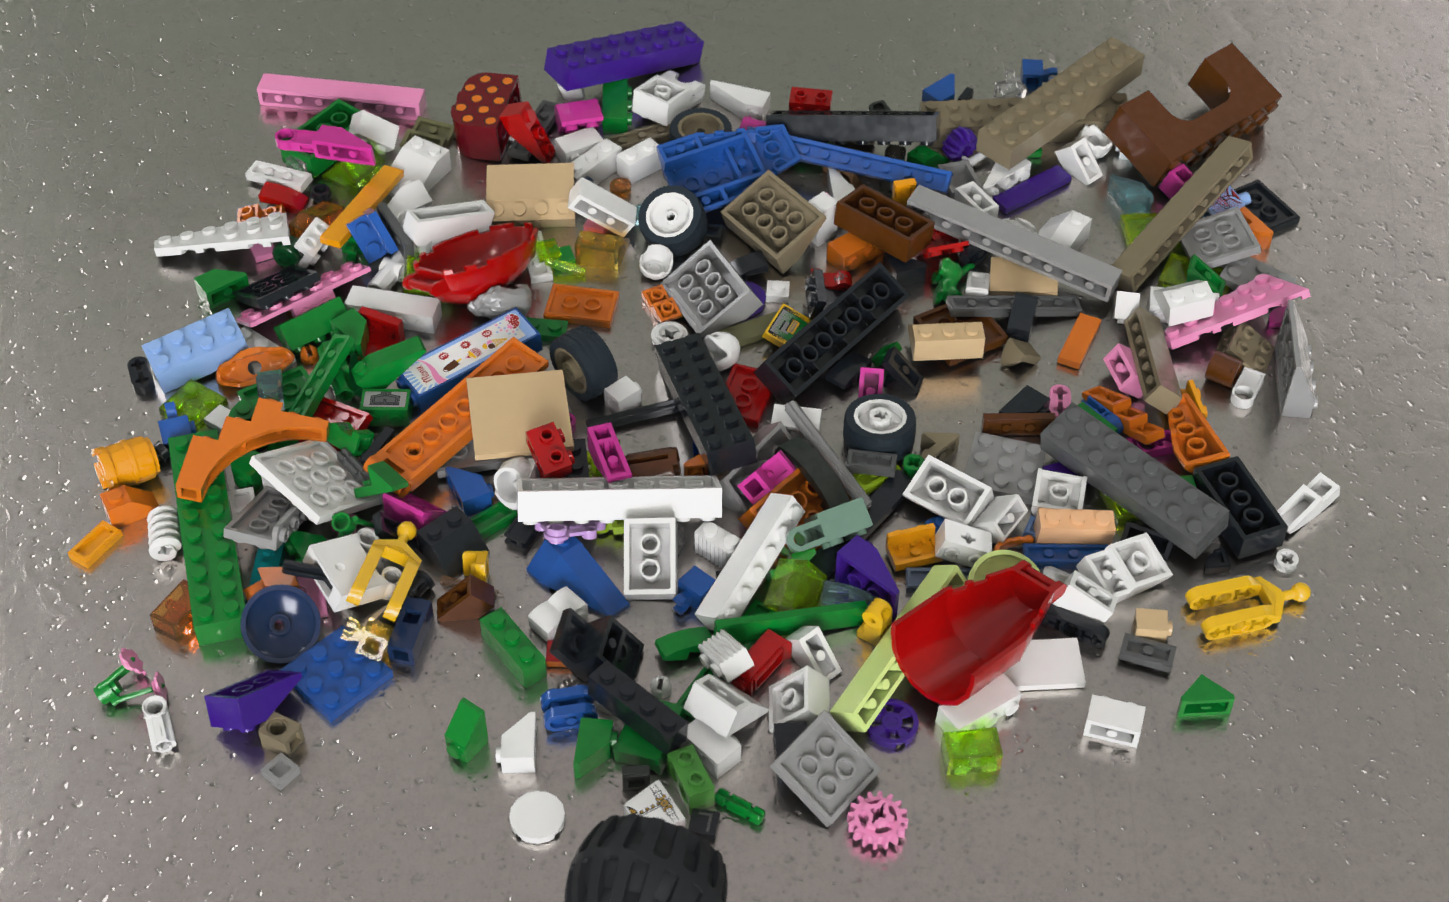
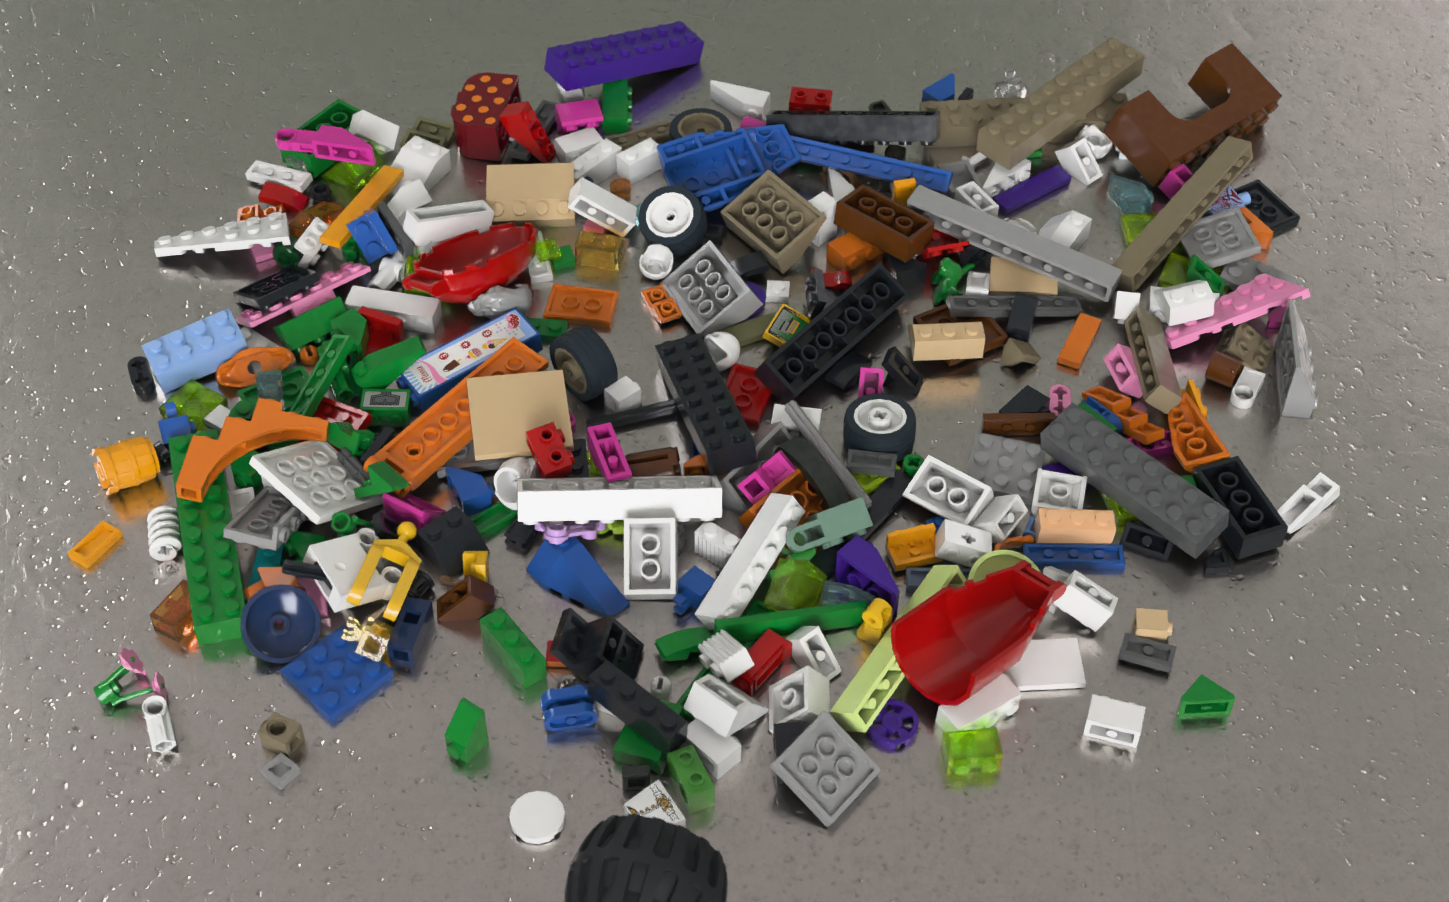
(127, 505): orange slope -> none
(217, 286): green slope -> none
(250, 700): dark purple slope -> none
(320, 93): bright pink brick -> none
(518, 746): white slope -> none
(546, 616): white brick -> none
(567, 267): clear neon green animal -> none
(593, 744): green slope -> none
(666, 97): white brick -> none
(672, 329): white gear -> none
(704, 823): black tile -> none
(740, 806): green axle -> none
(877, 820): bright pink gear -> none
(879, 356): green plate -> none
(926, 156): green slope -> none
(939, 445): dark tan slope -> none
(959, 143): dark purple gear -> none
(1034, 75): blue brick -> none
(1087, 630): black beam -> none
(1126, 567): white slope -> none
(1237, 590): yellow piece -> none
(1286, 554): white bush -> none

